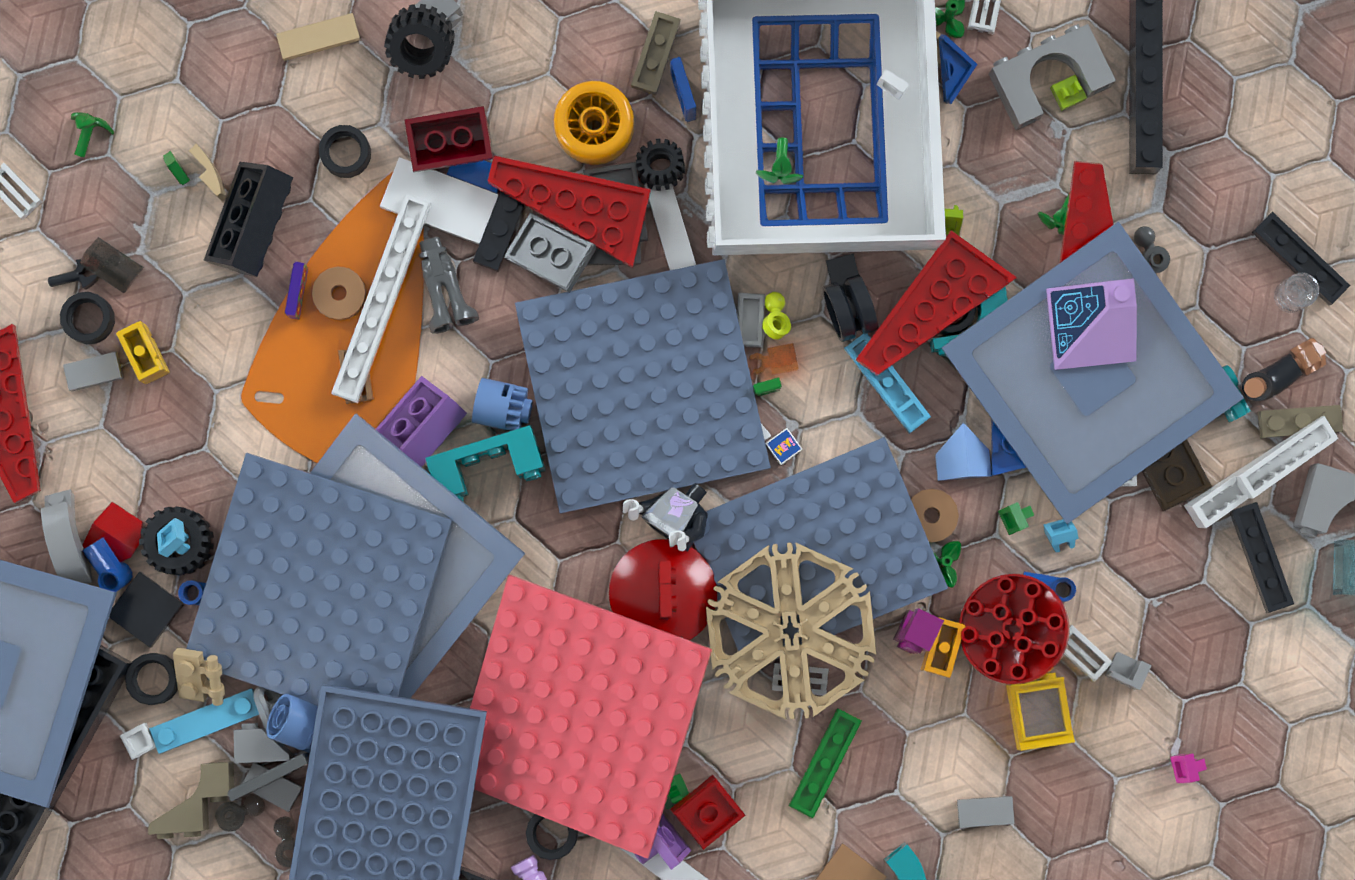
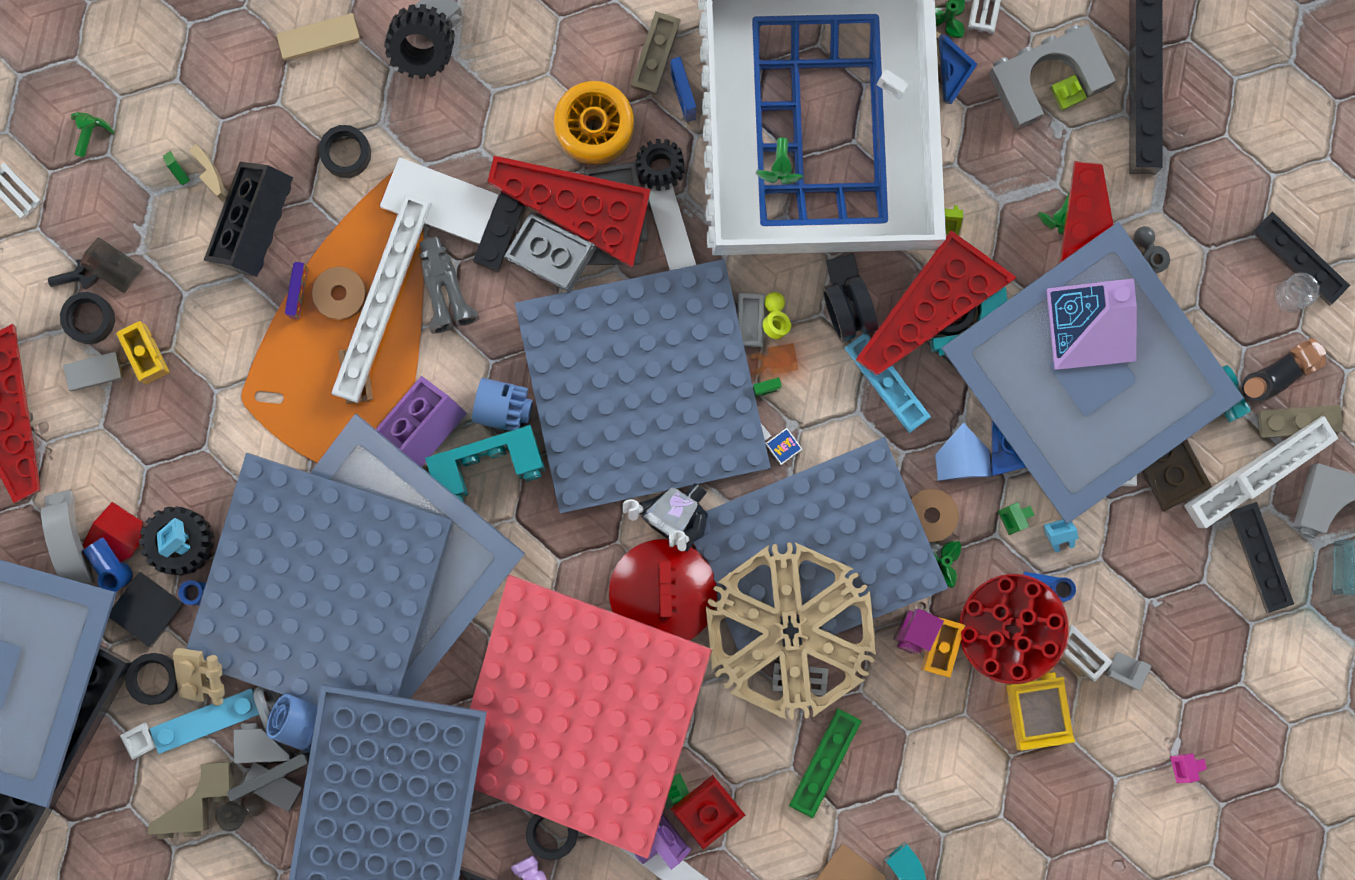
(284, 828): clear smoke plate -> none
(448, 139): dark red slope -> none
(473, 173): blue tile -> none
(985, 811): light grey tile -> none

